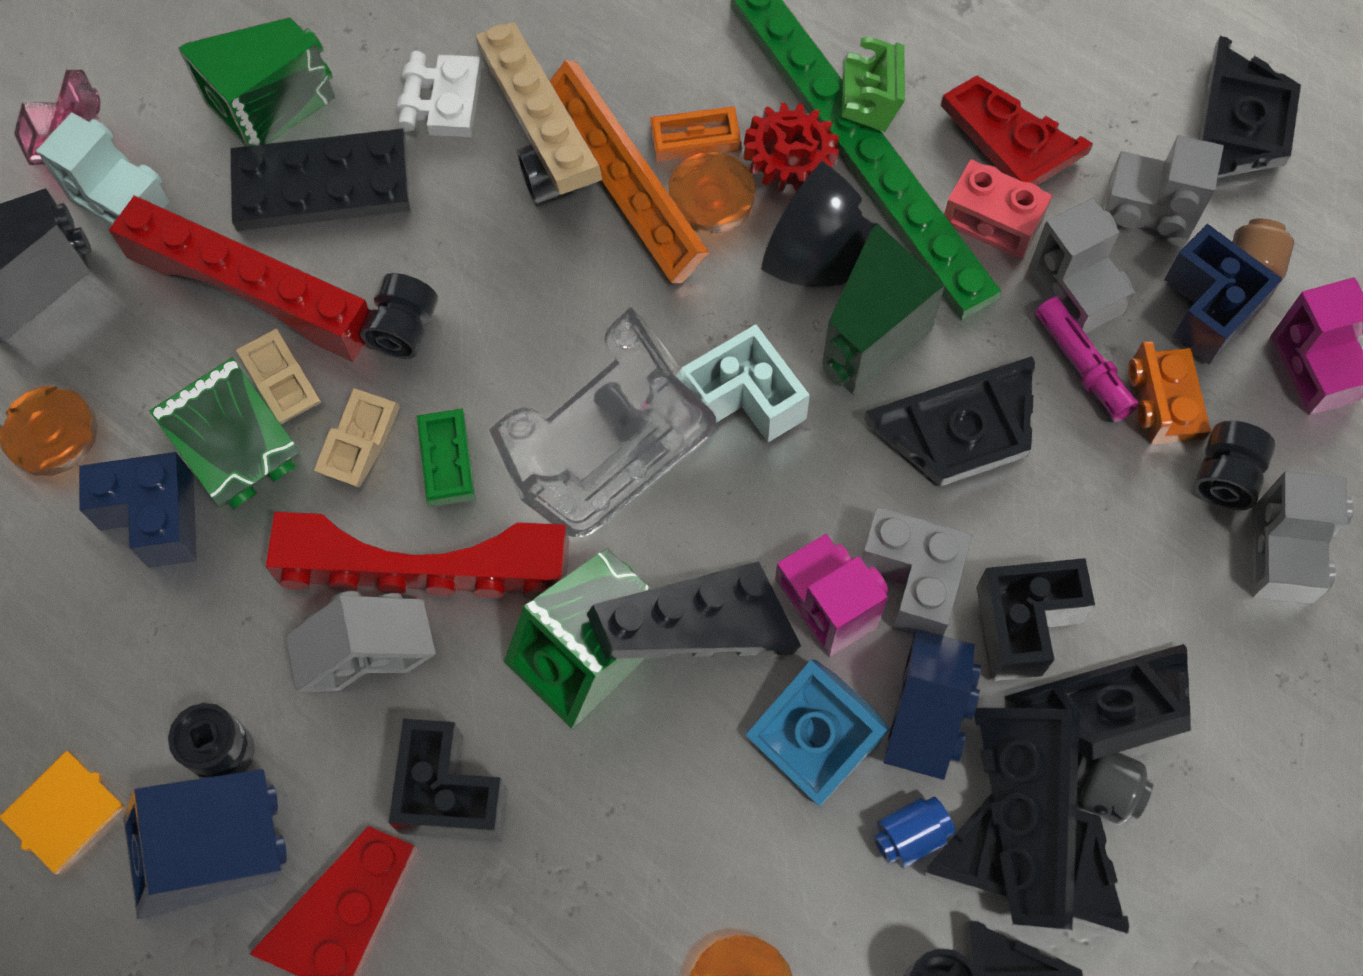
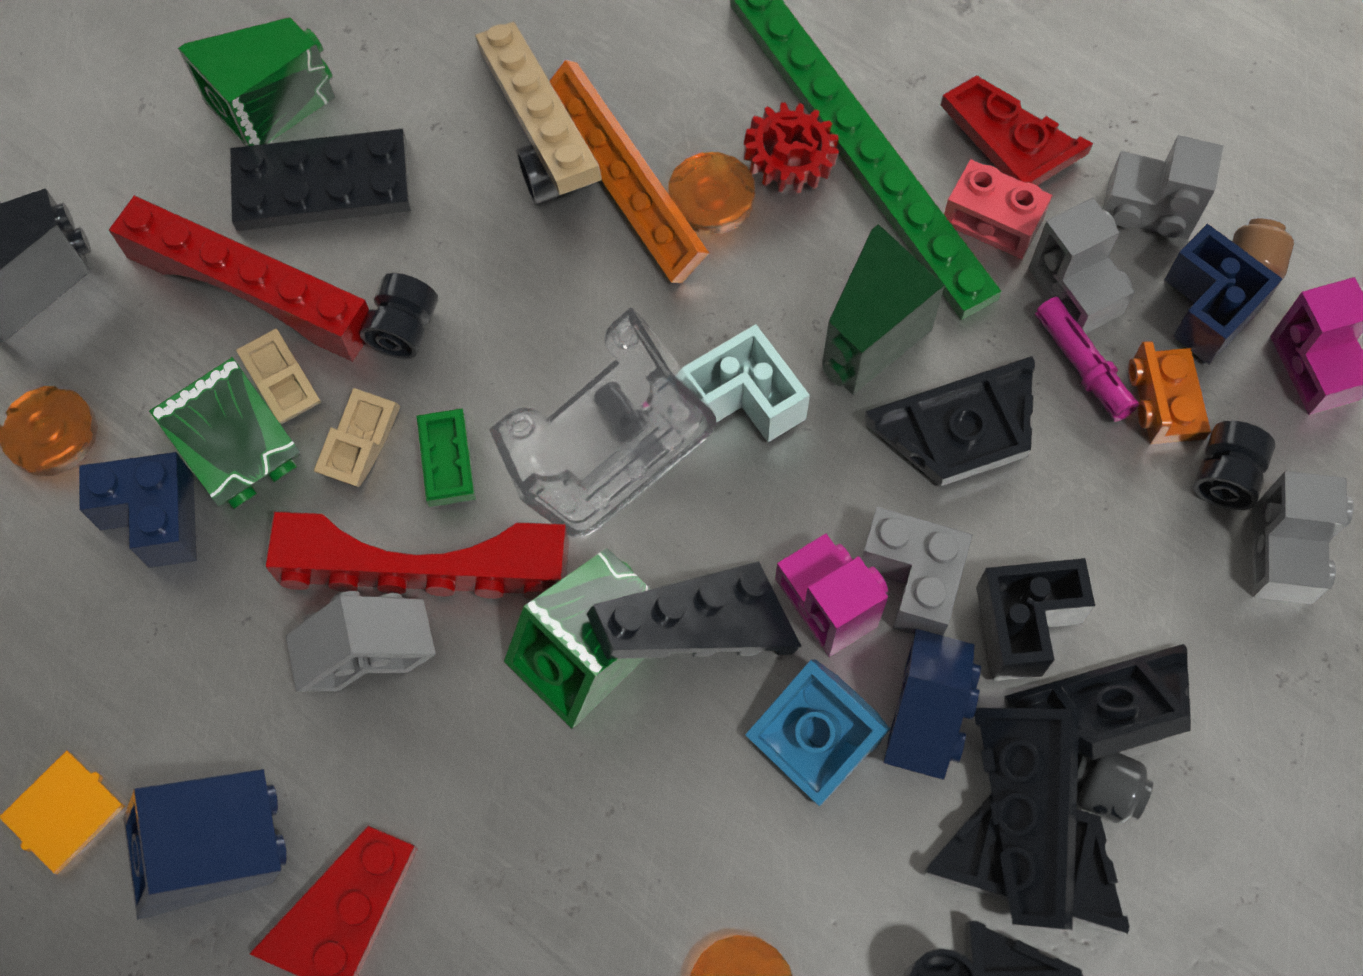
(40, 119): clear pink brick -> none
(96, 172): light aqua brick -> none
(210, 741): black wheel -> none
(431, 793): black brick -> none
(453, 95): white plate -> none
(696, 138): orange tile -> none
(818, 232): black brick -> none
(875, 85): bright green hinge -> none
(913, 831): blue brick -> none
(1248, 112): black wing -> none

